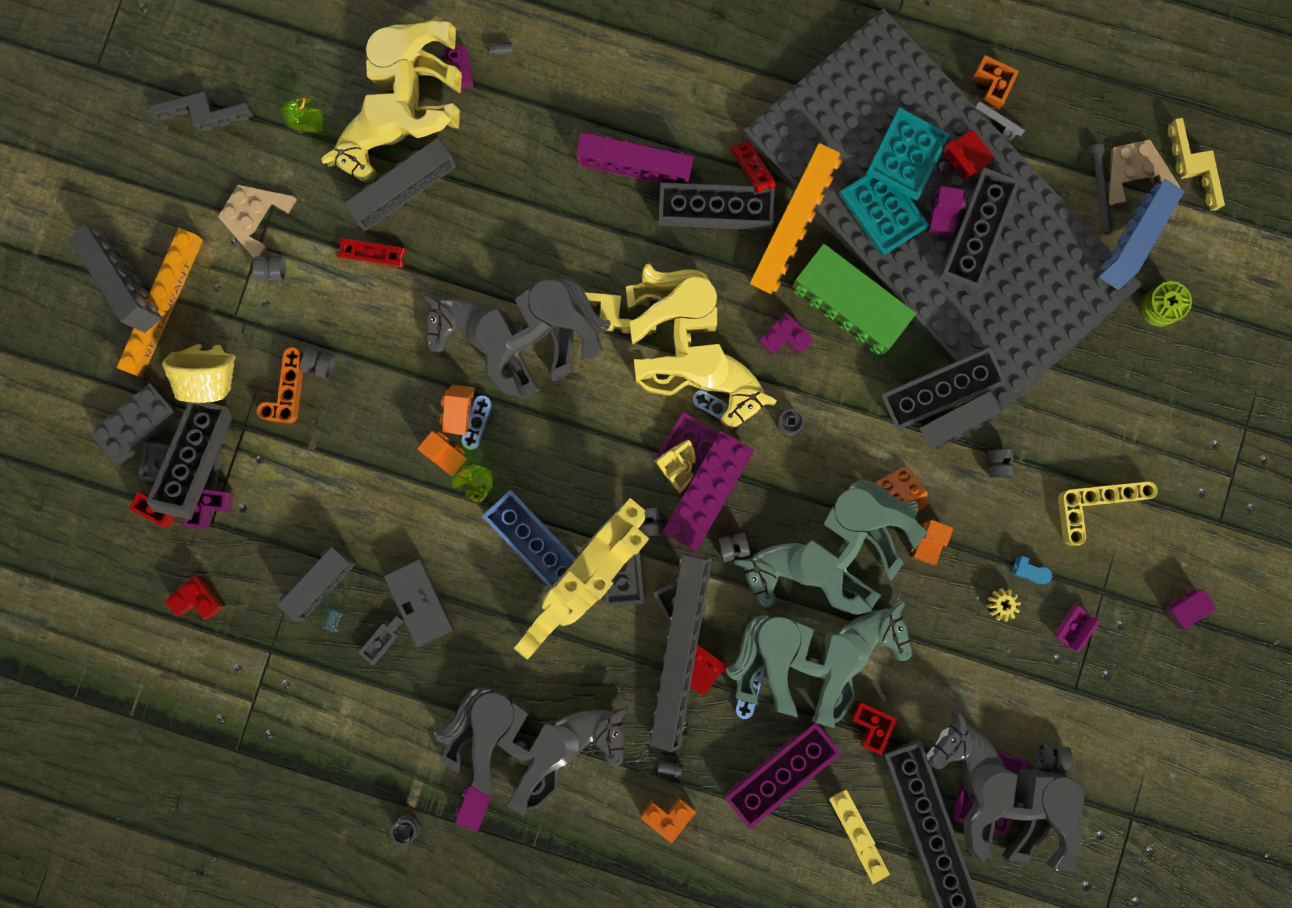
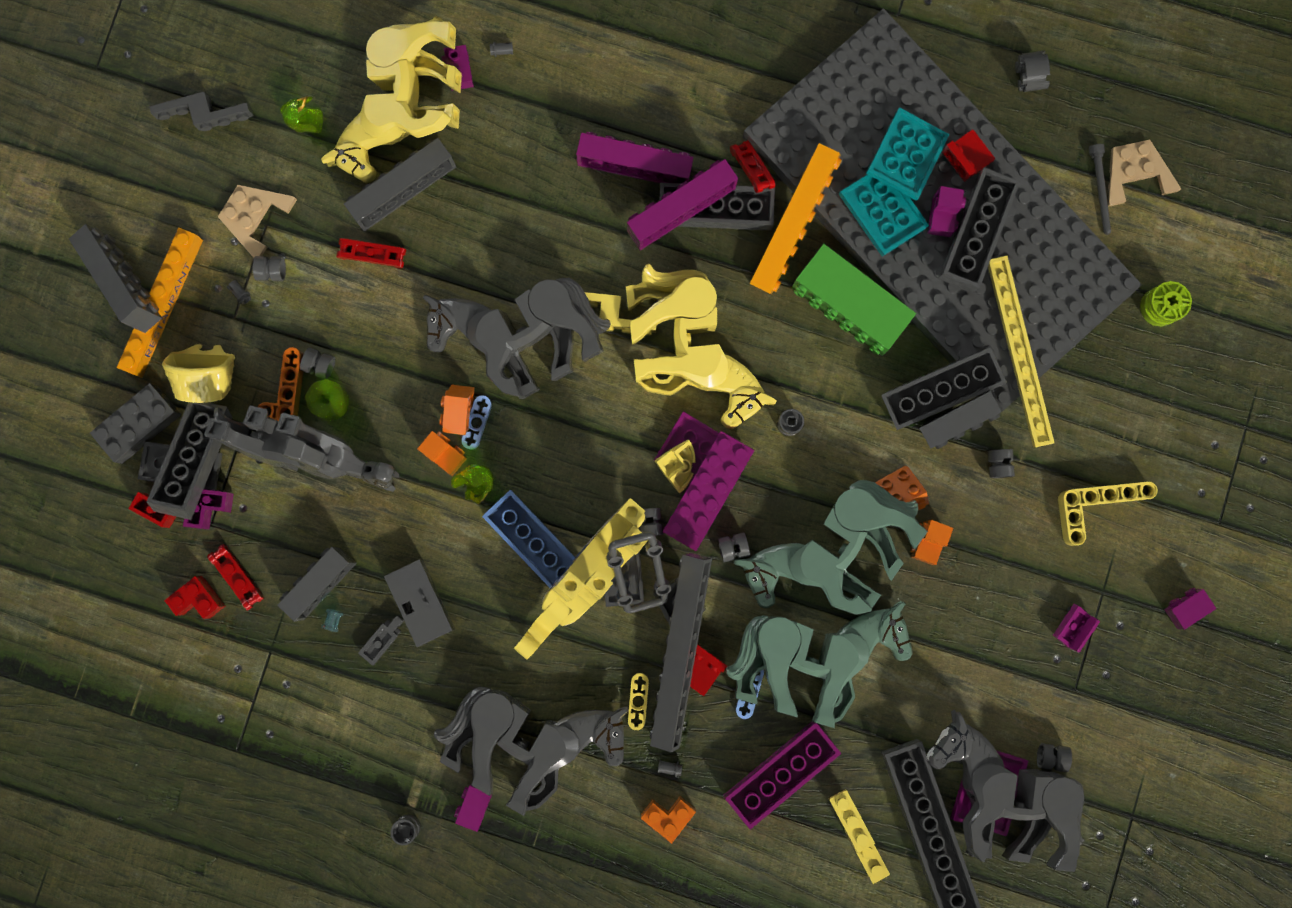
(235, 577): none -> red plate
(242, 296): none -> dark grey pin
(295, 446): none -> dark grey animal
(317, 397): none -> clear neon green brick
(615, 560): none -> dark grey bar
(642, 716): none -> light yellow beam
(682, 204): none -> magenta brick
(707, 398): light blue beam -> none
(786, 332): magenta brick -> none
(878, 726): red brick -> none
(996, 77): orange brick -> none
(998, 609): light yellow gear -> none
(1011, 126): dark grey hinge -> none
(1020, 352): none -> light yellow plate
(1033, 71): none -> dark grey brick
(1035, 574): dark azure leg -> none
(1141, 234): medium blue brick -> none
(1196, 164): light yellow bracket -> none

